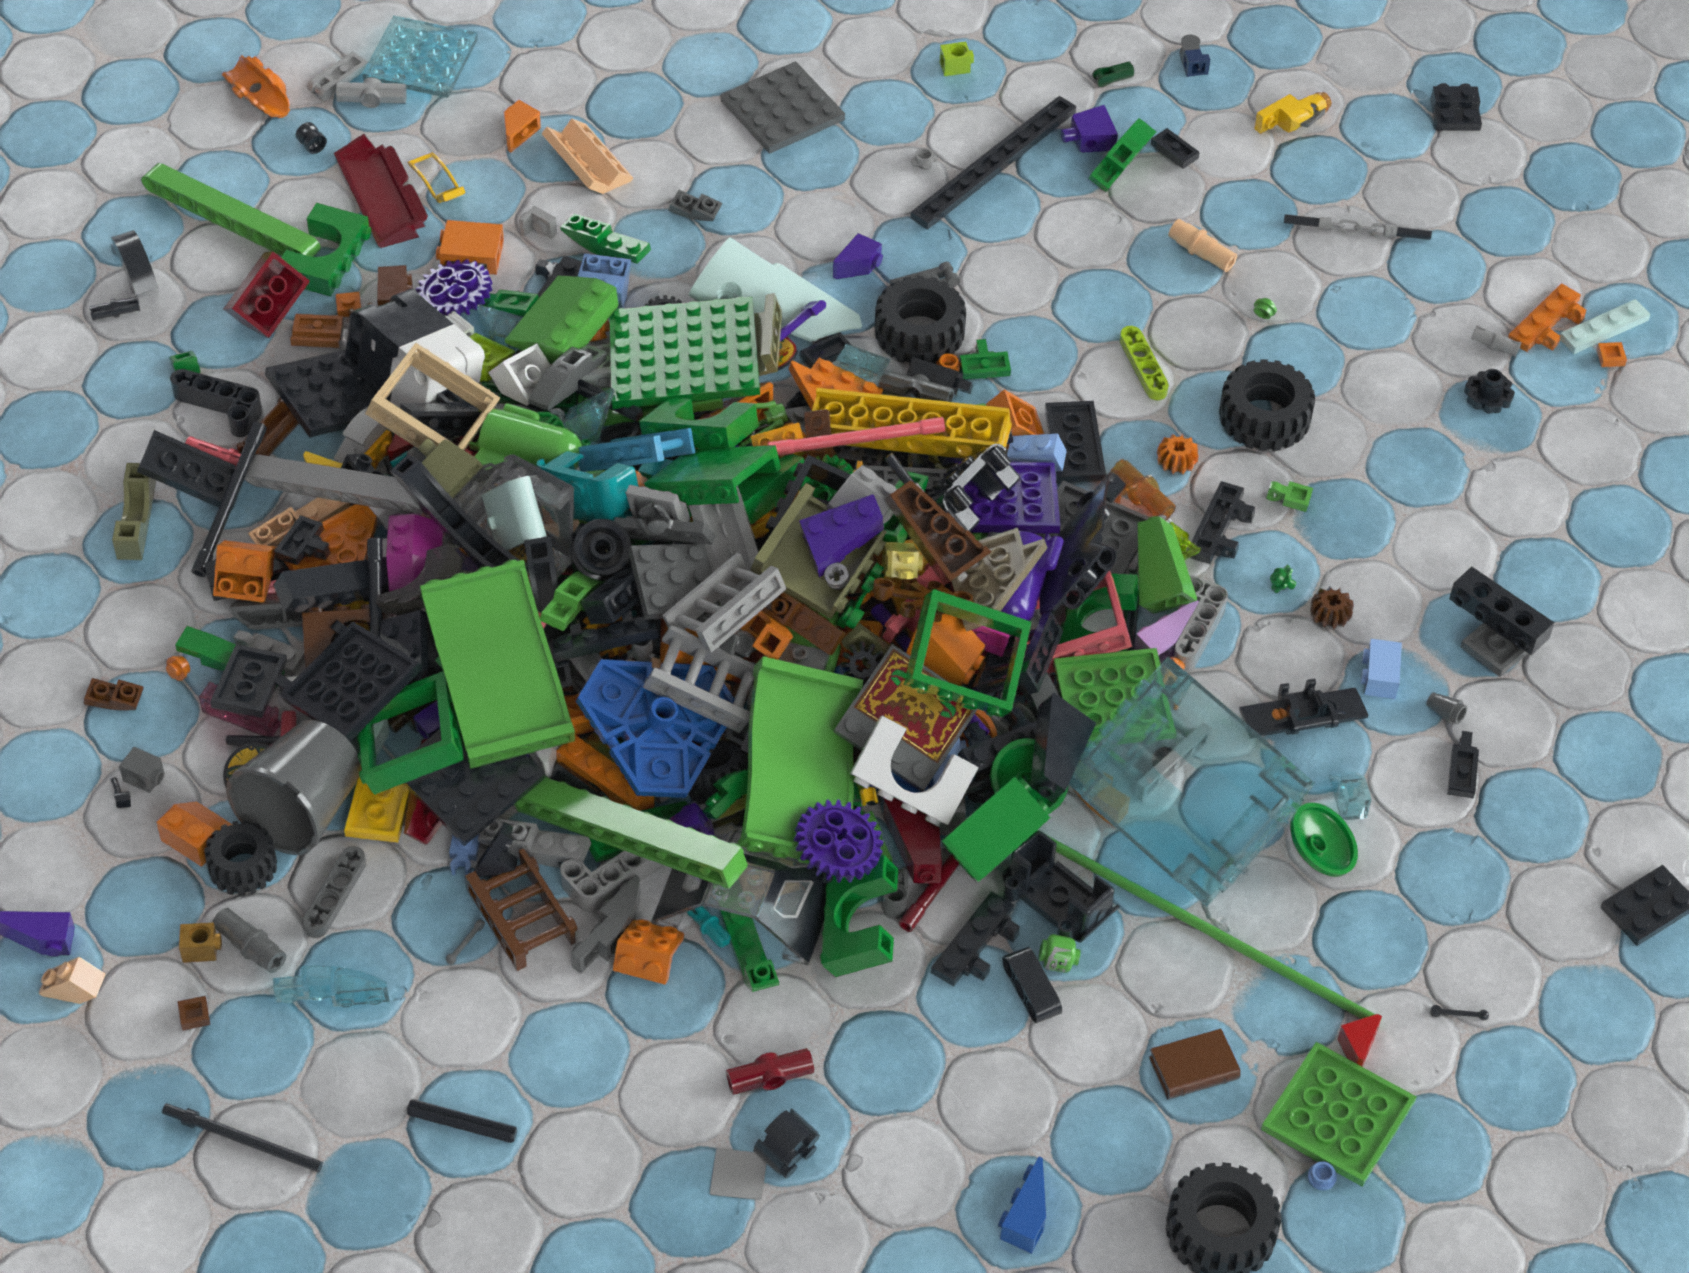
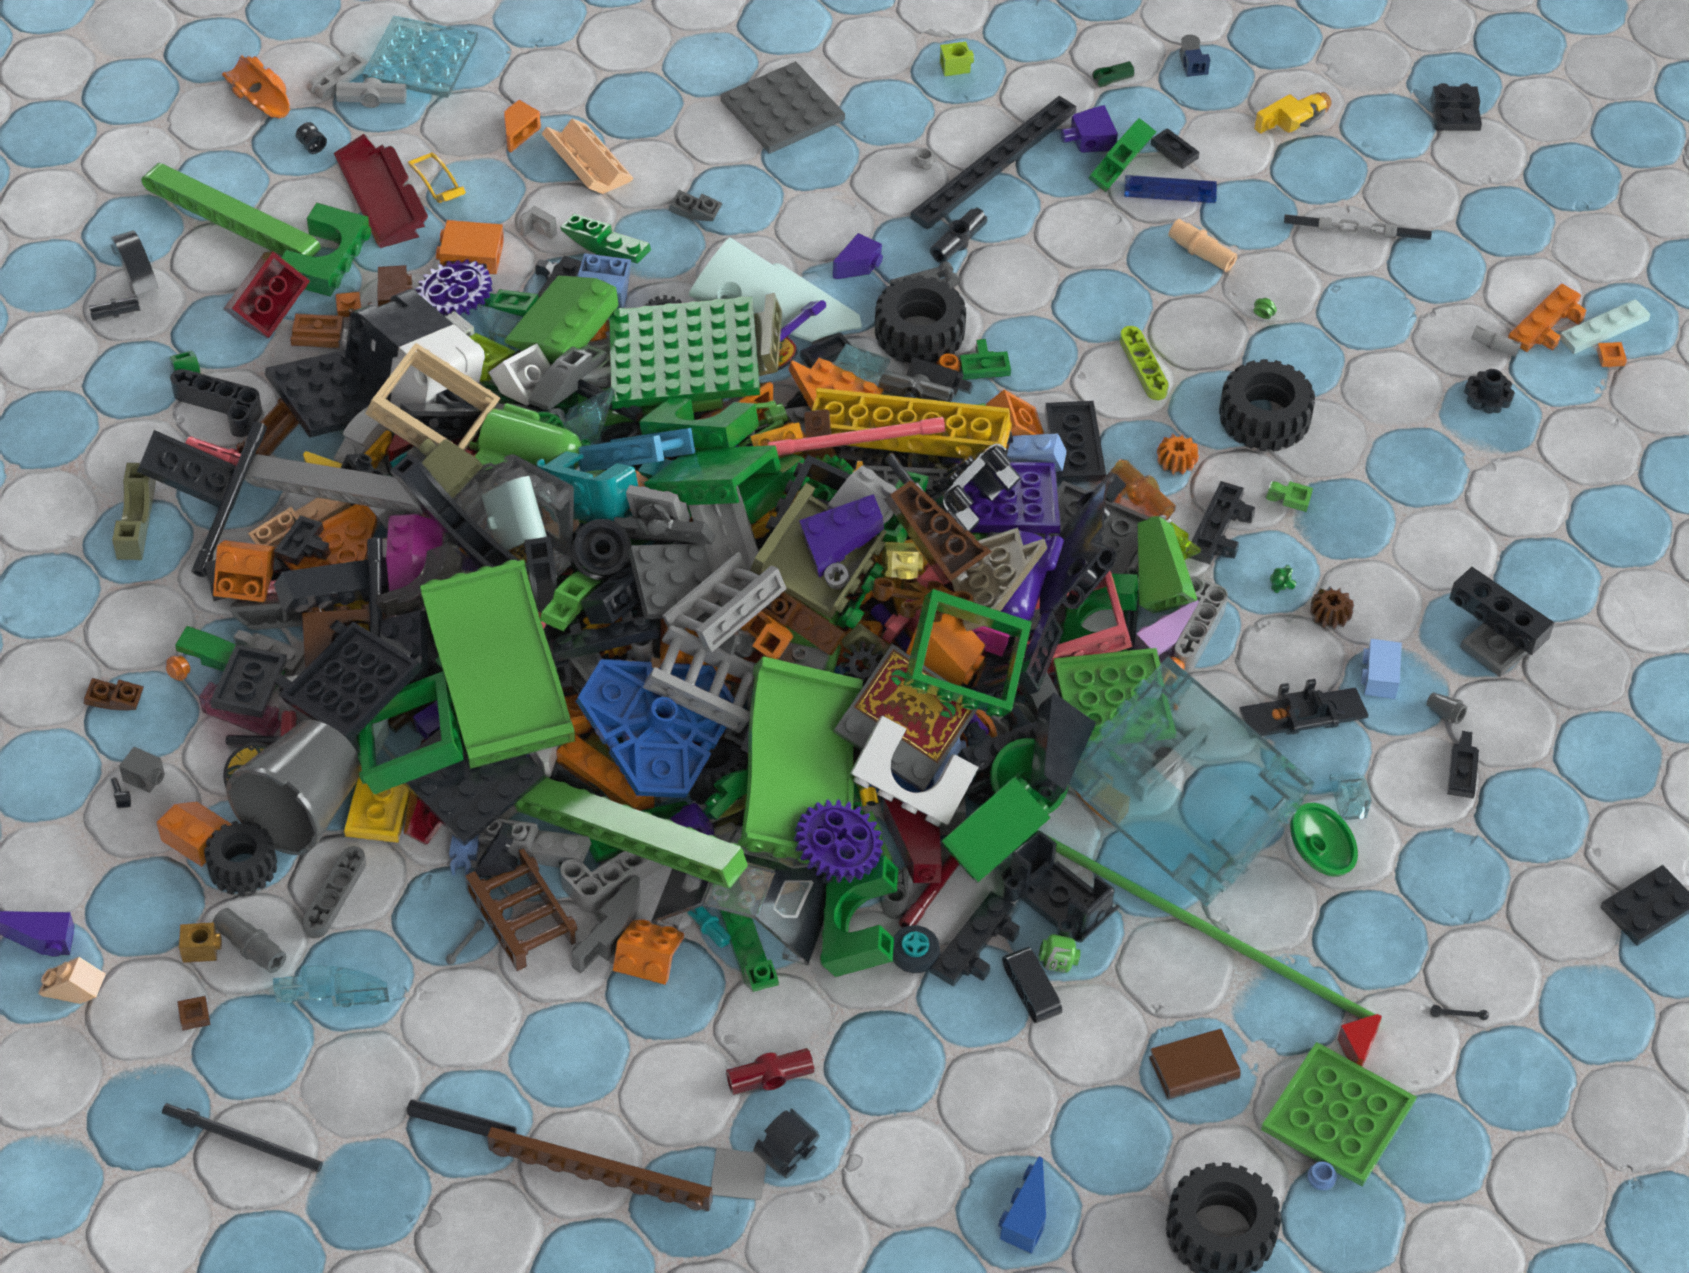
(601, 1169): none -> reddish brown plate
(915, 939): none -> black wheel
(958, 235): none -> black piece
(1170, 189): none -> clear blue plate

